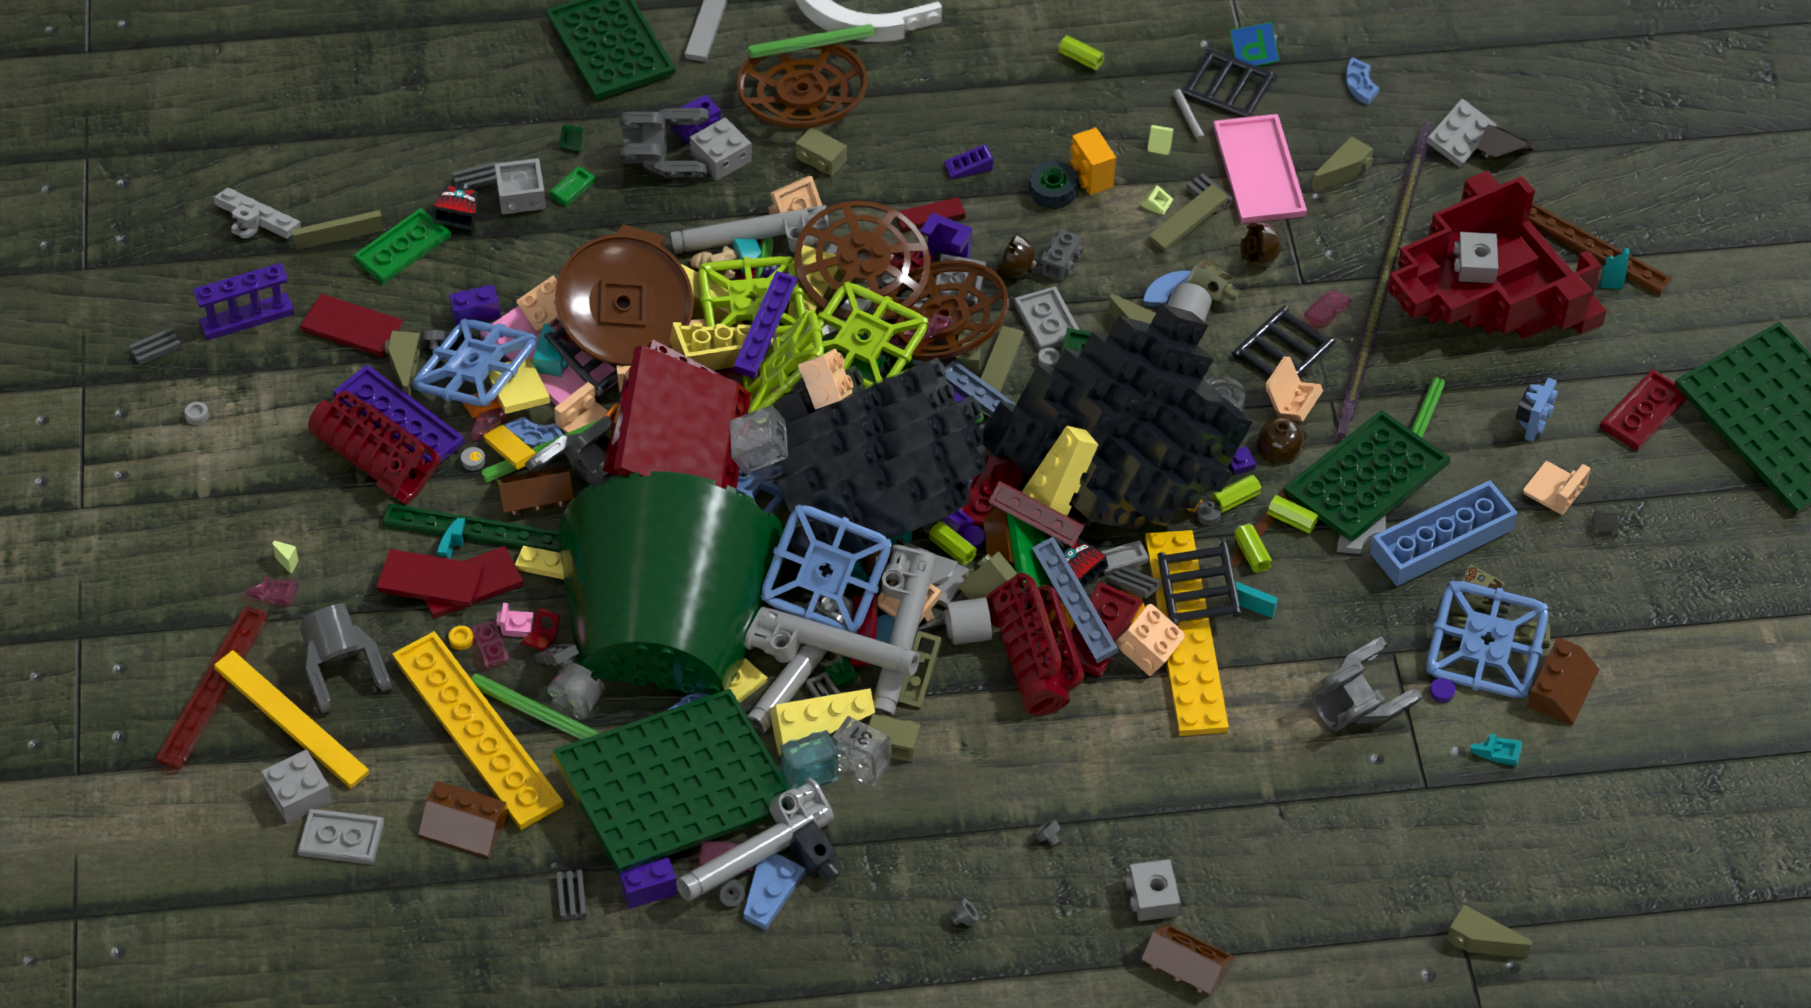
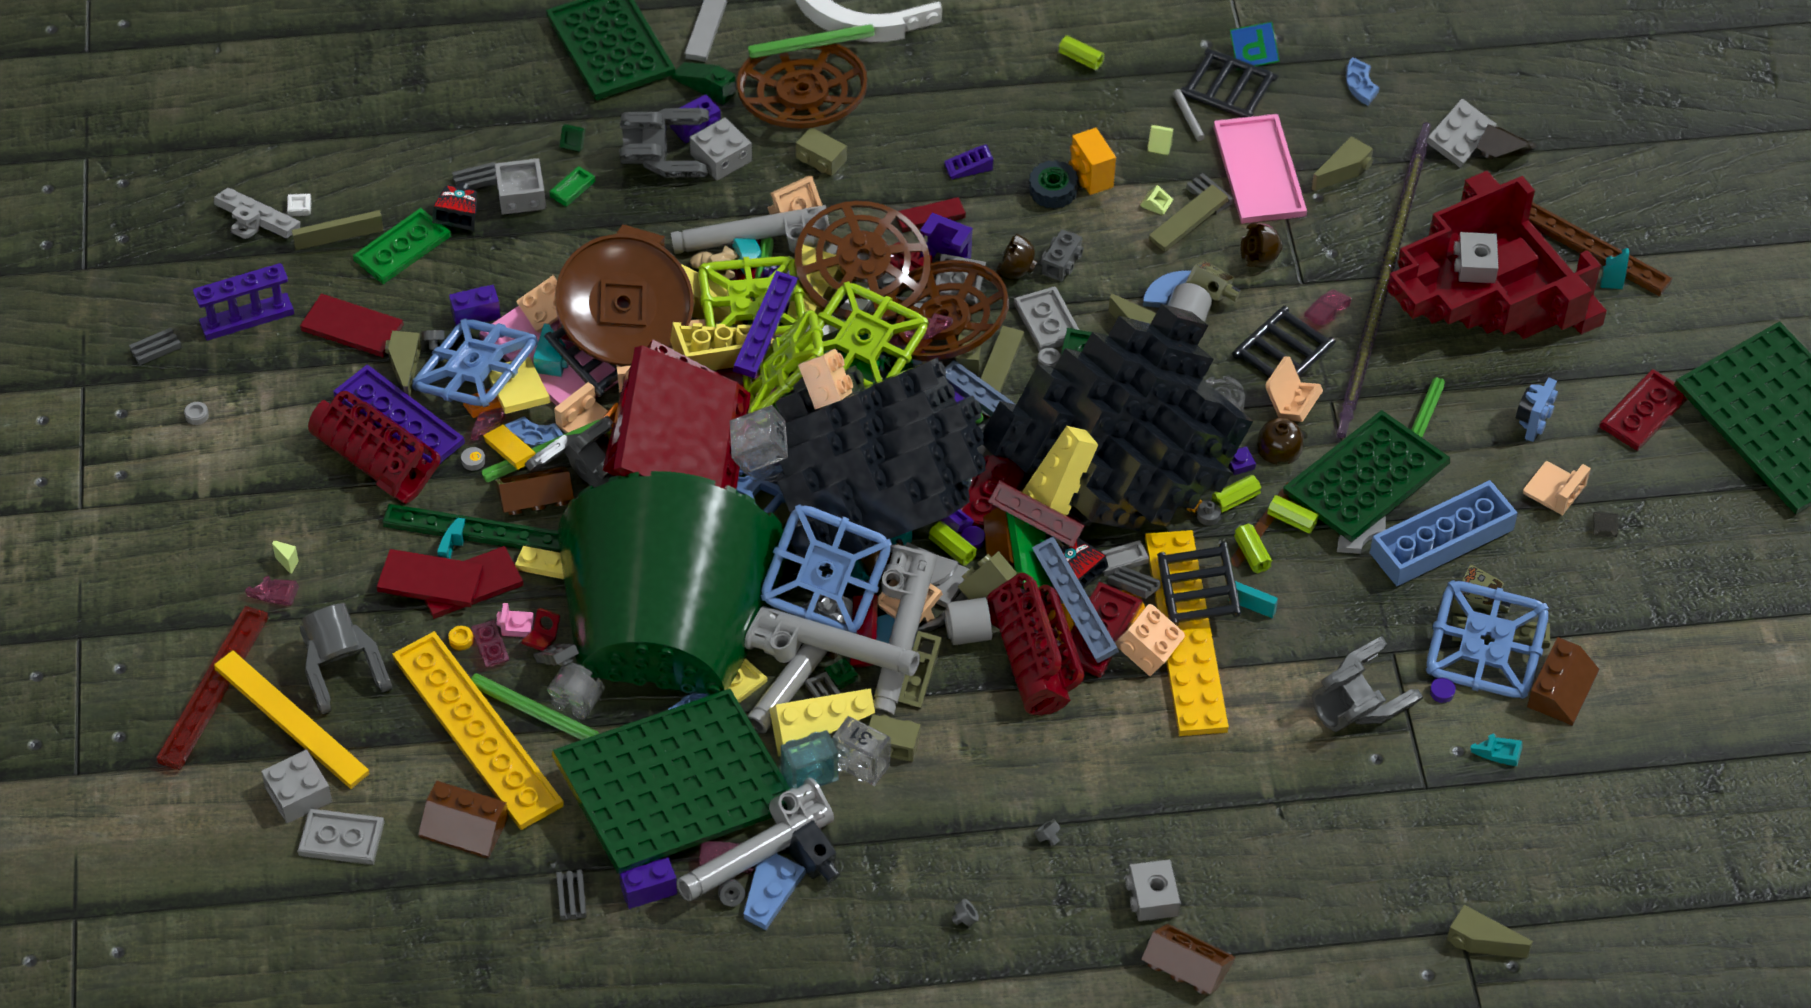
(299, 205): none -> white tile
(708, 80): none -> dark green slope

